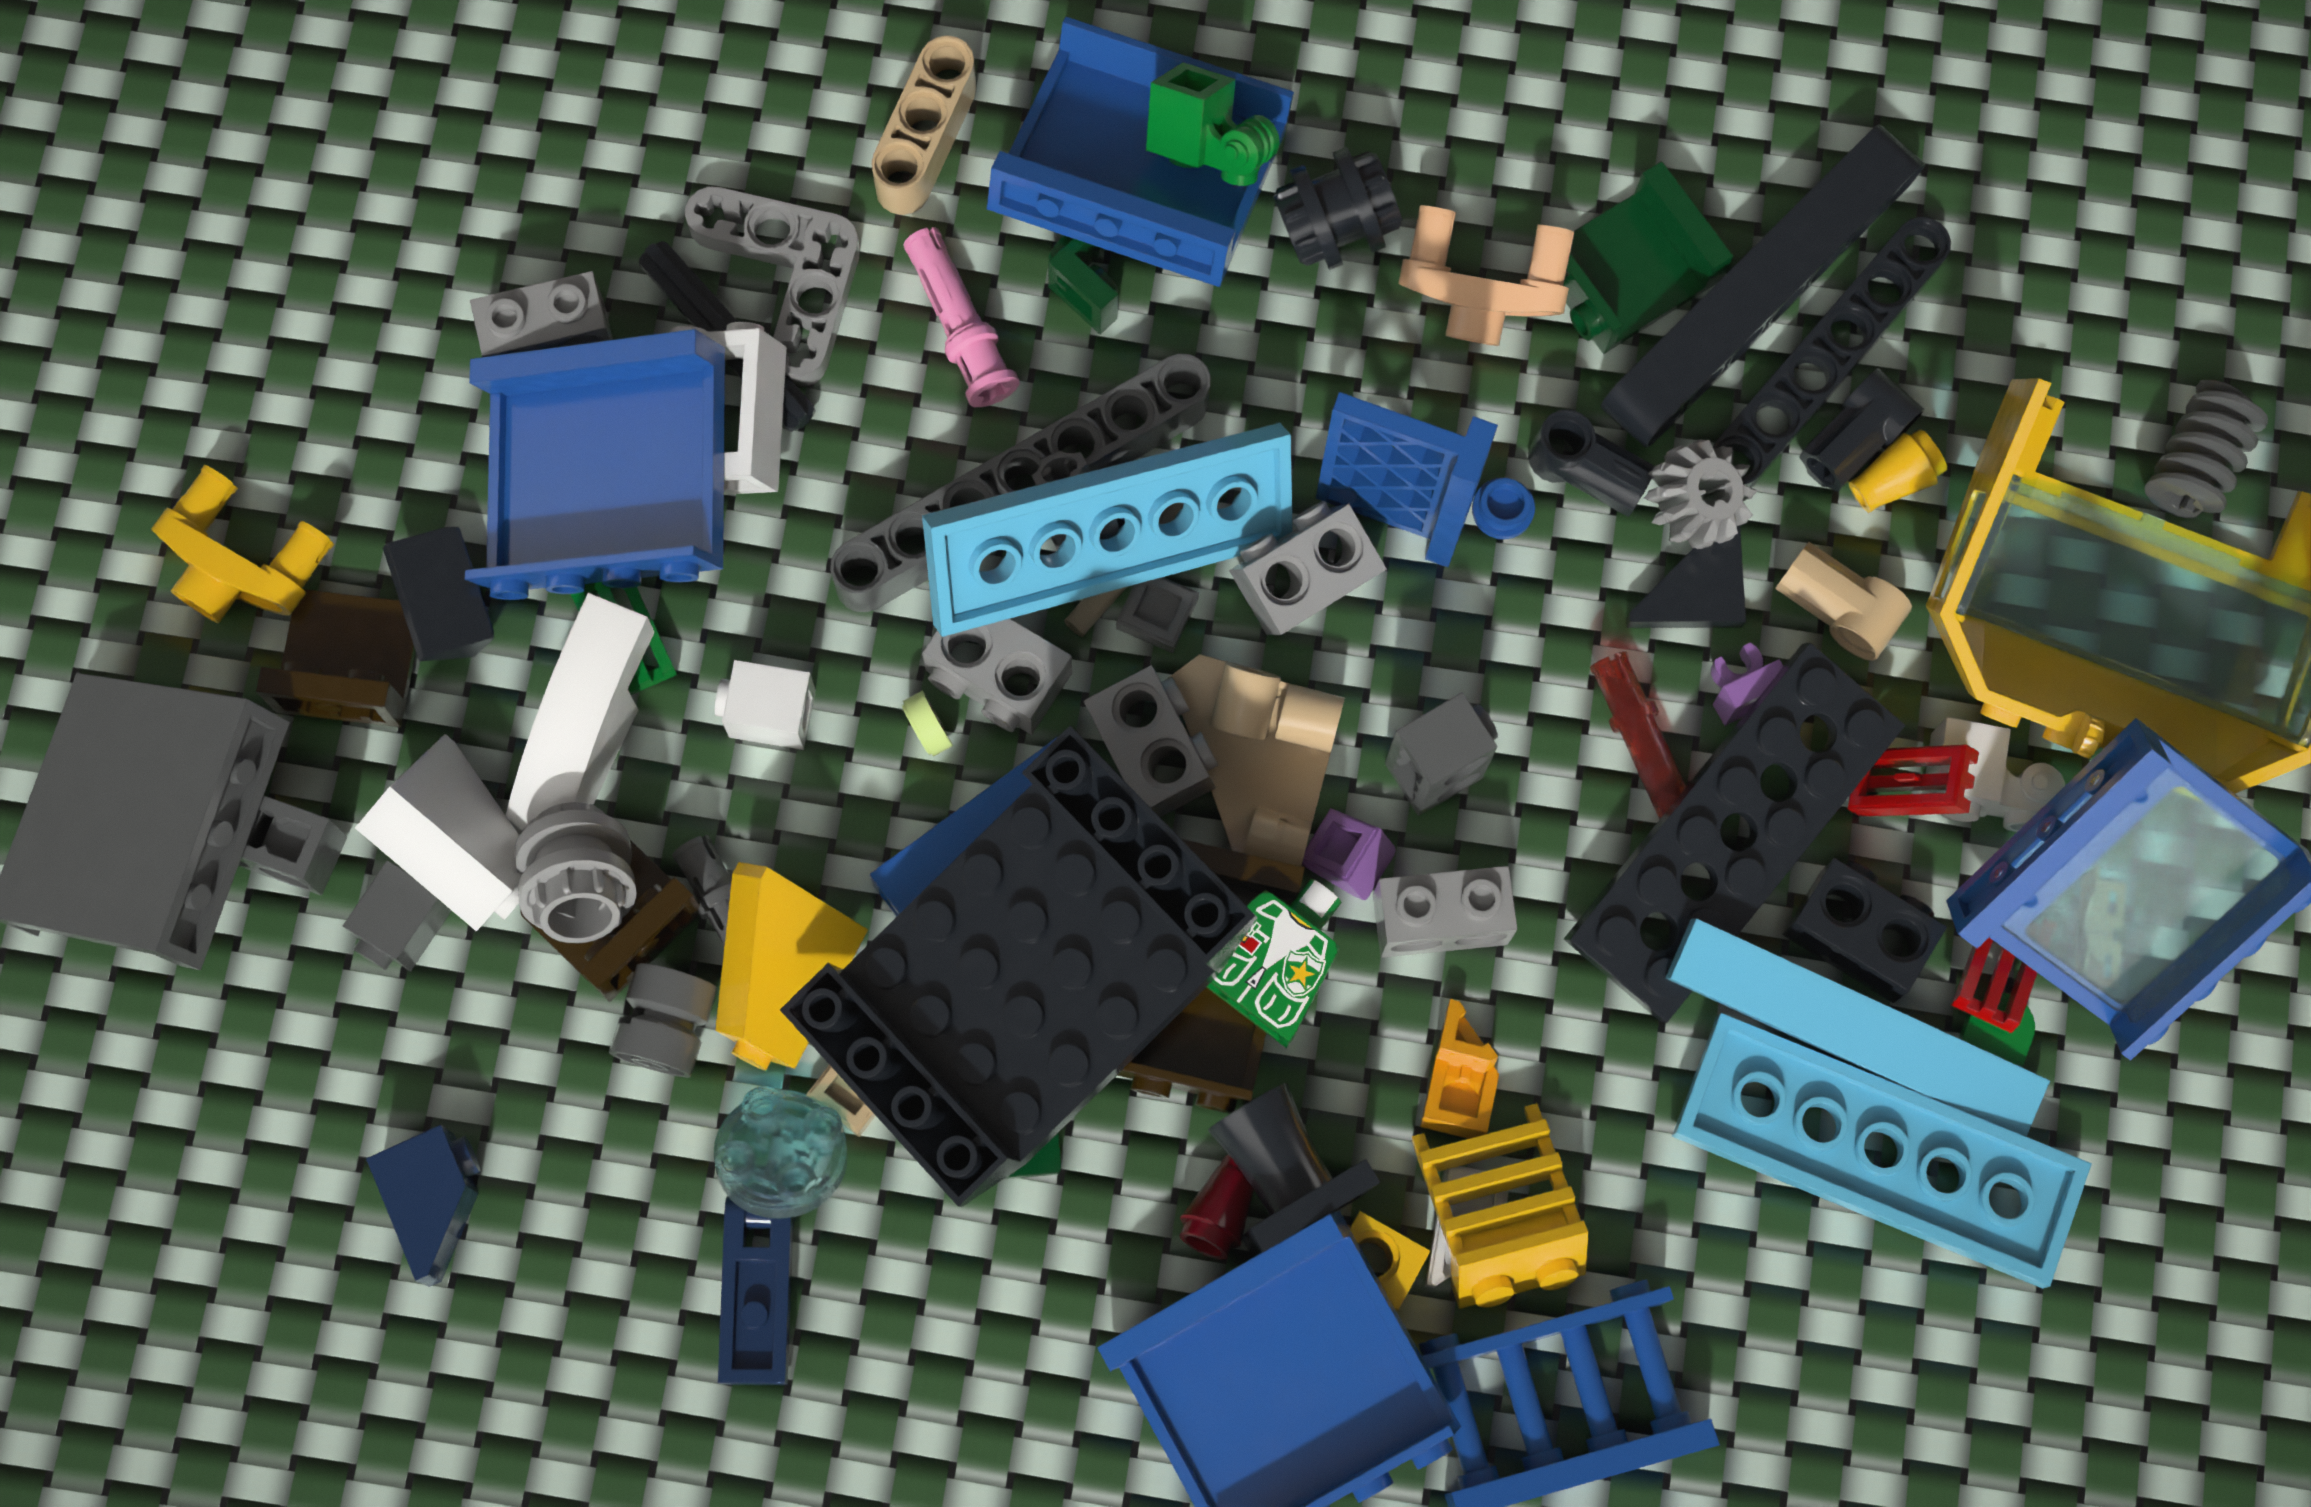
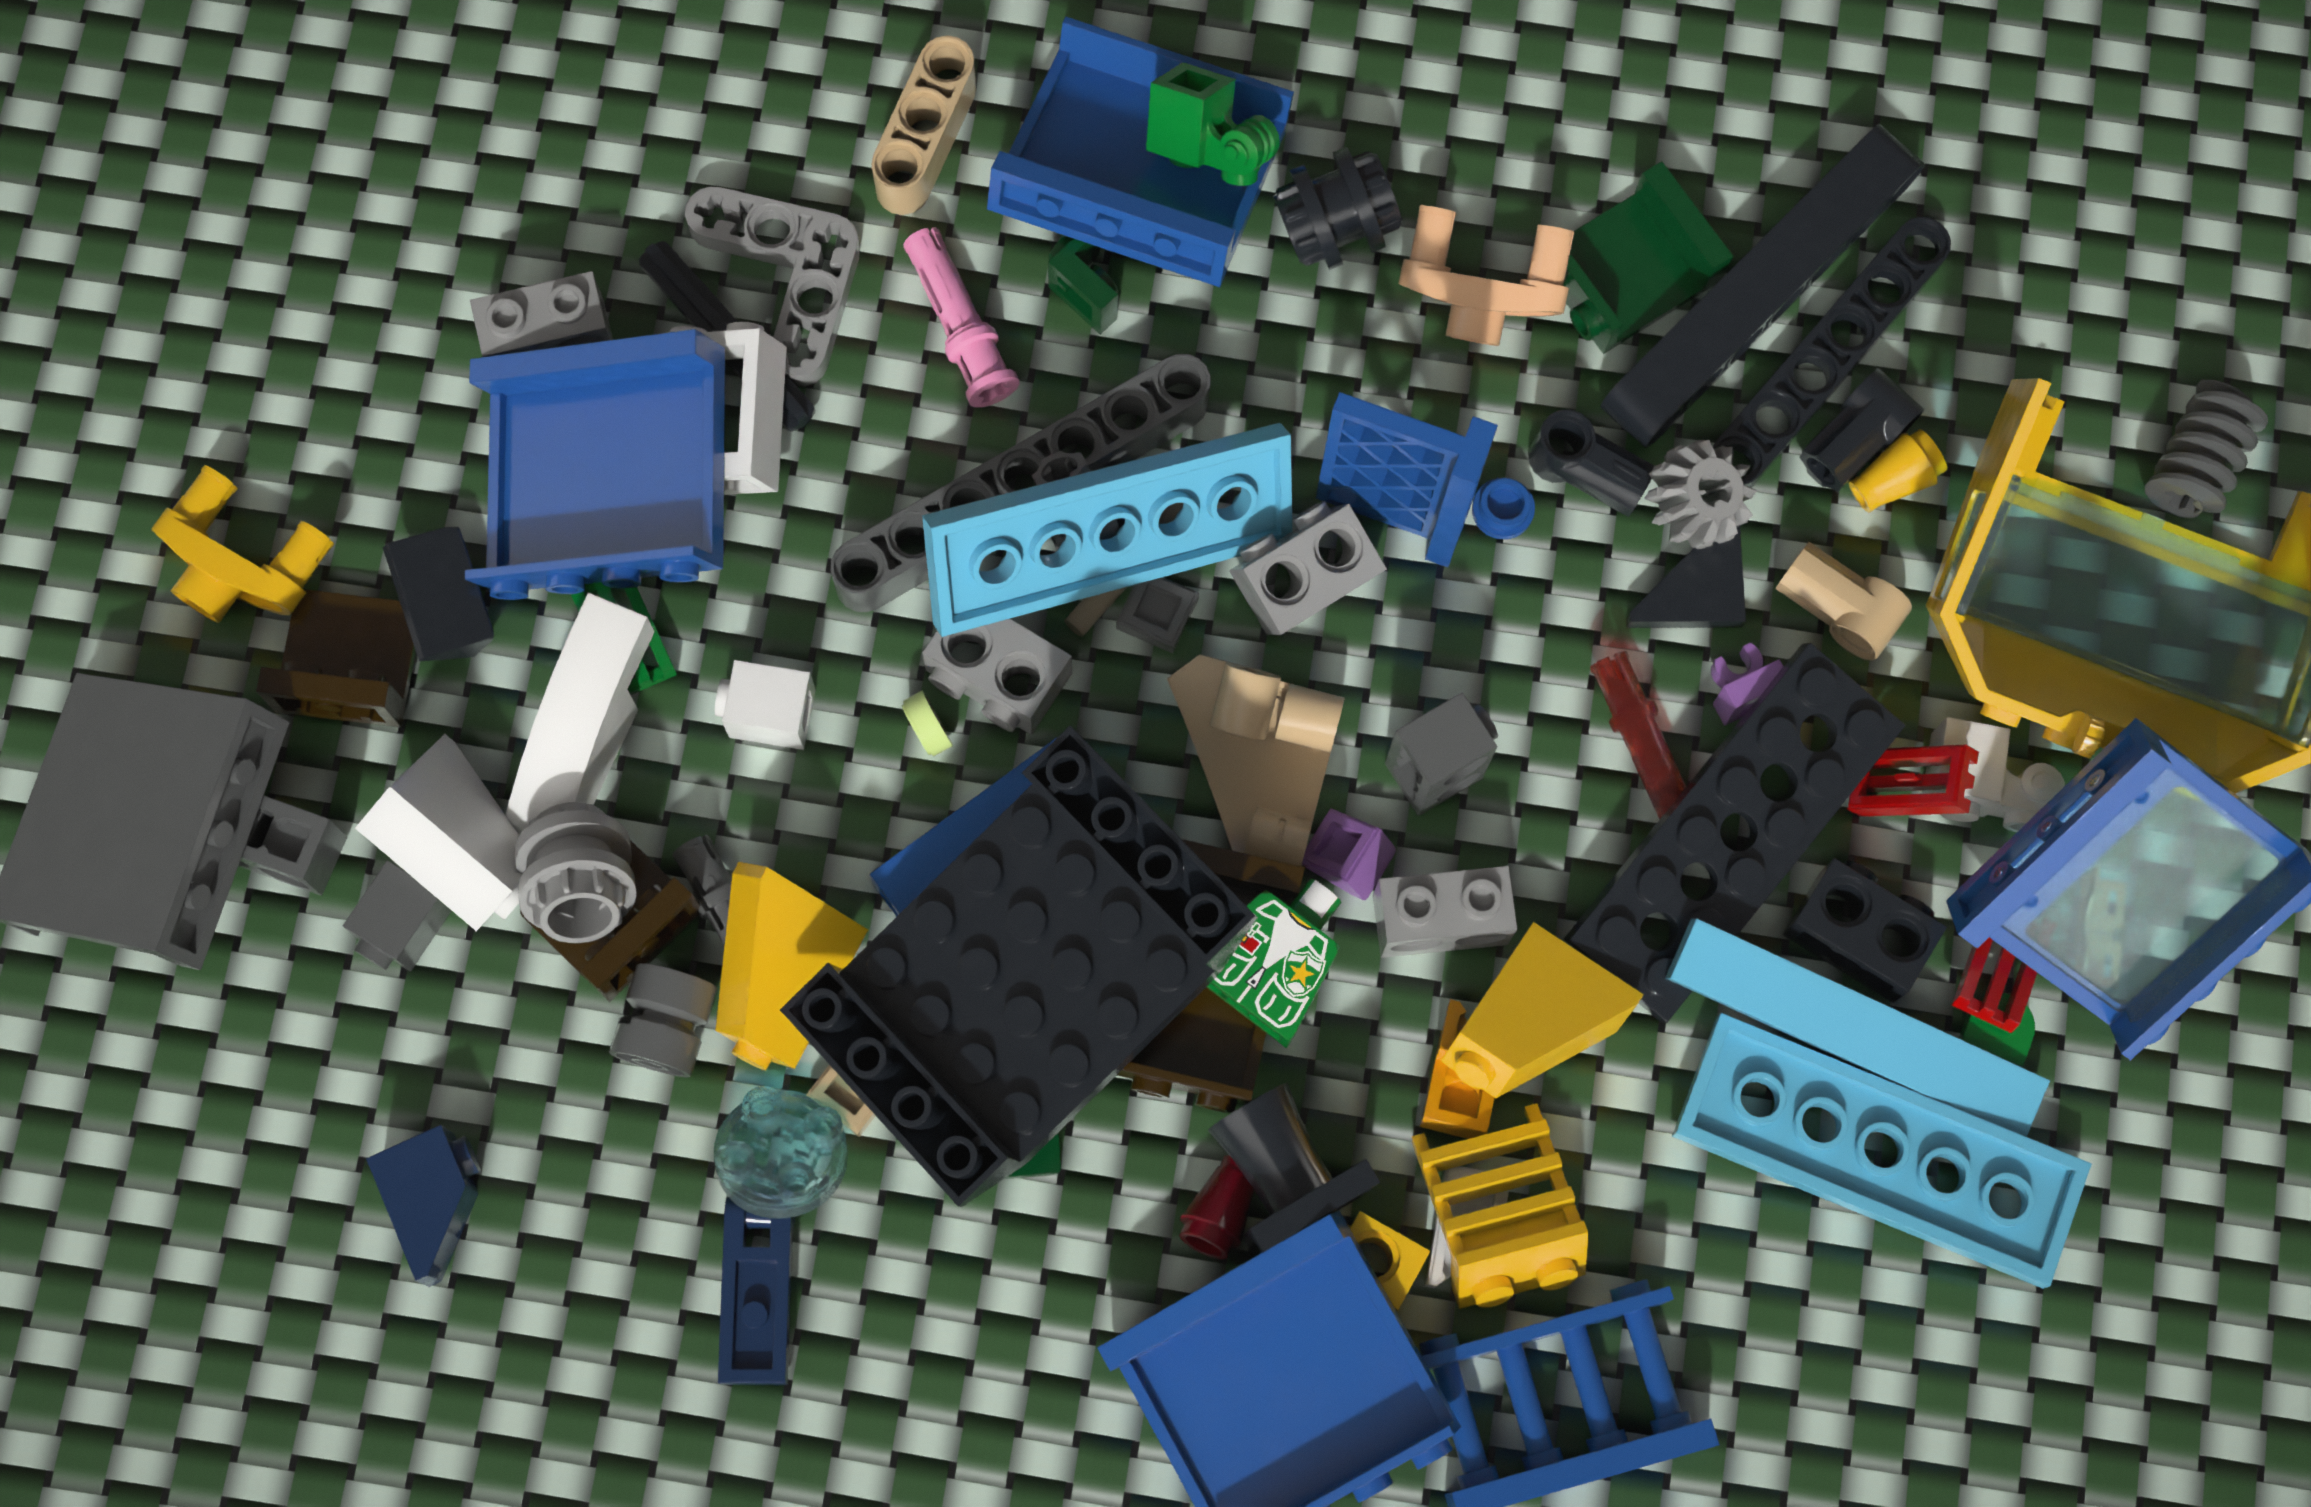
(1140, 749): light grey brick -> none
(1538, 1014): none -> yellow slope

